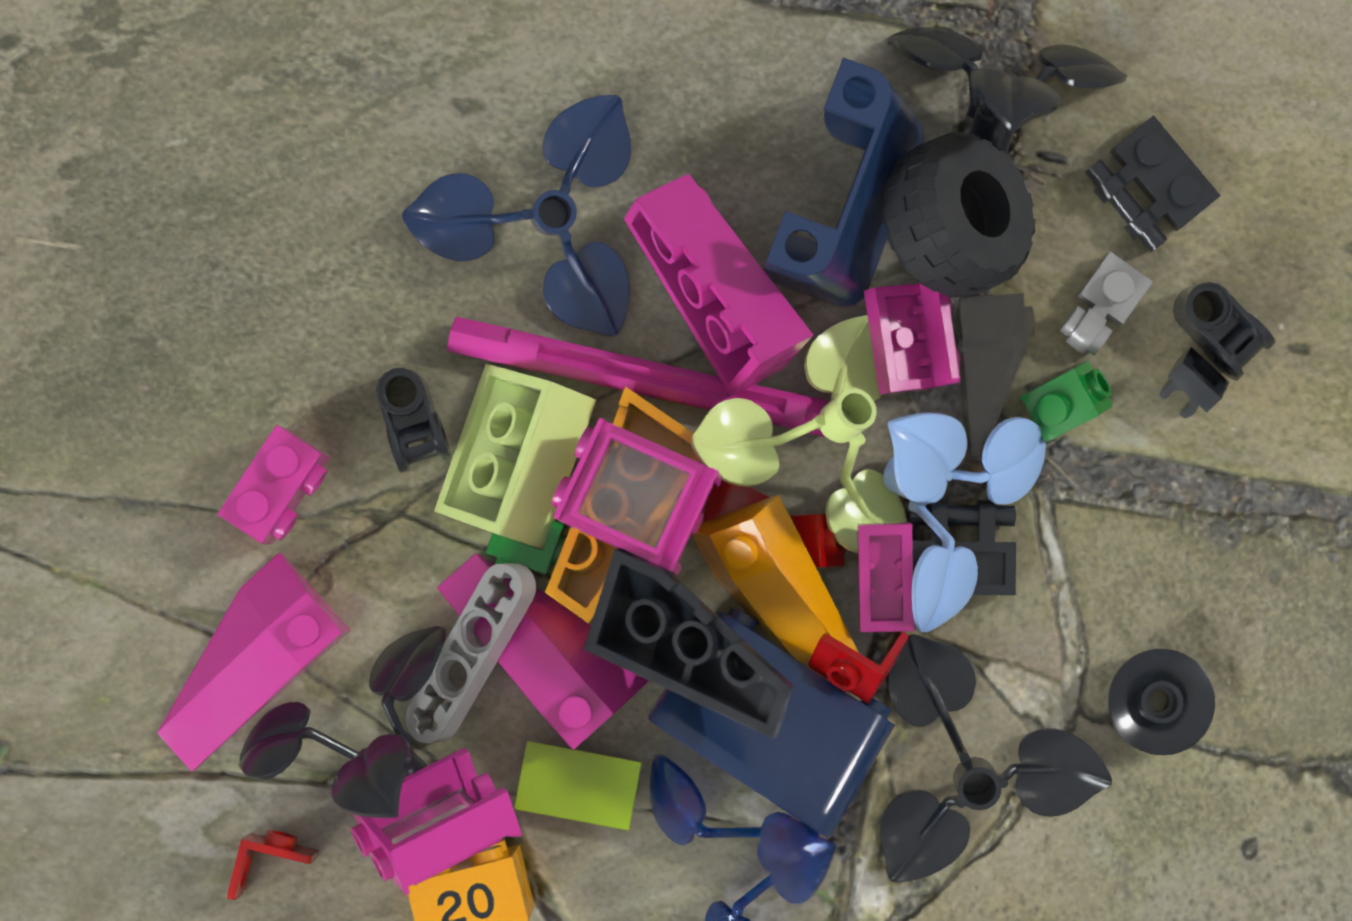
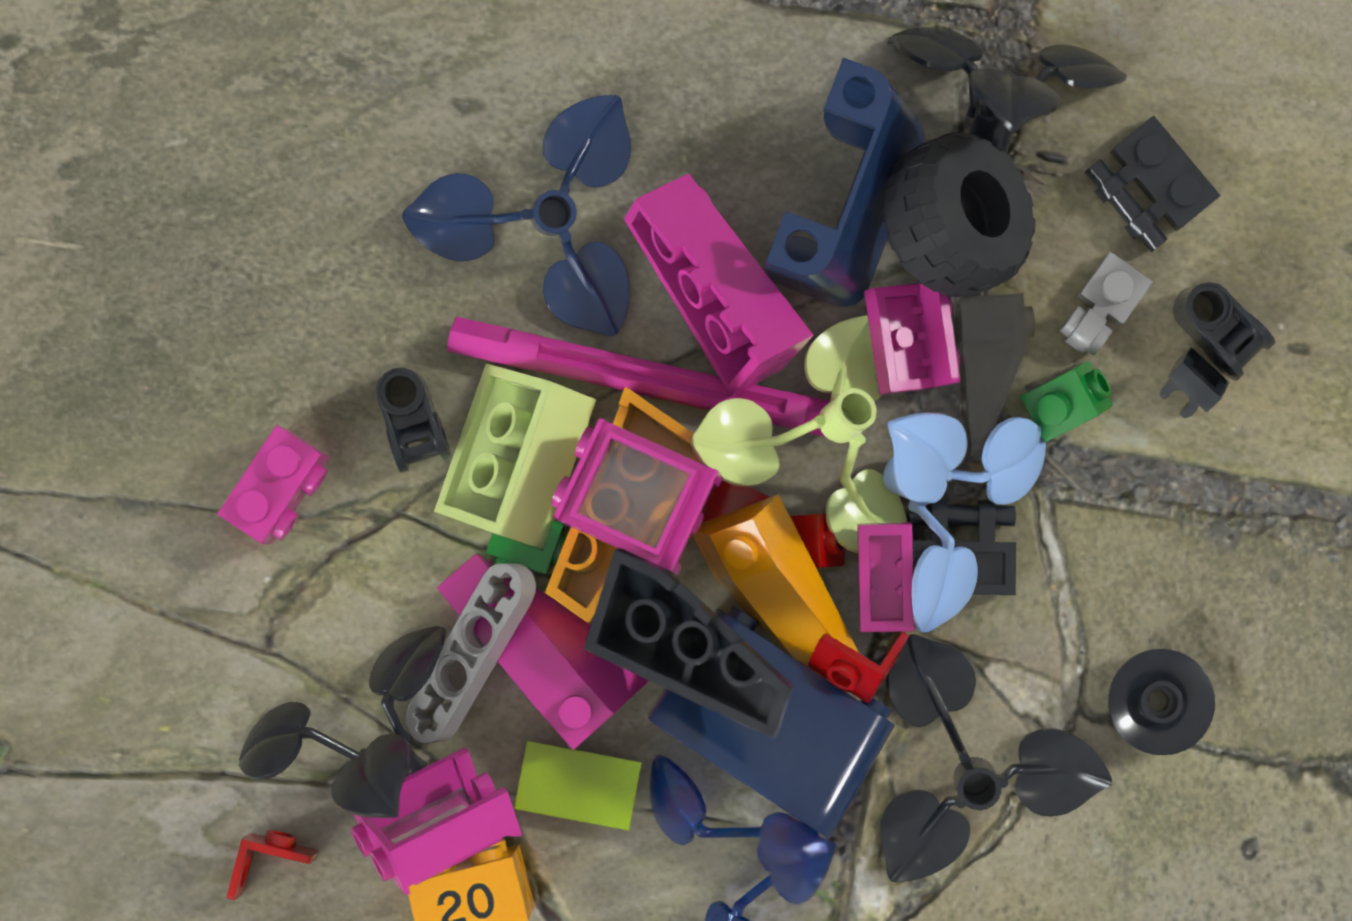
(257, 651): dark pink wedge -> none

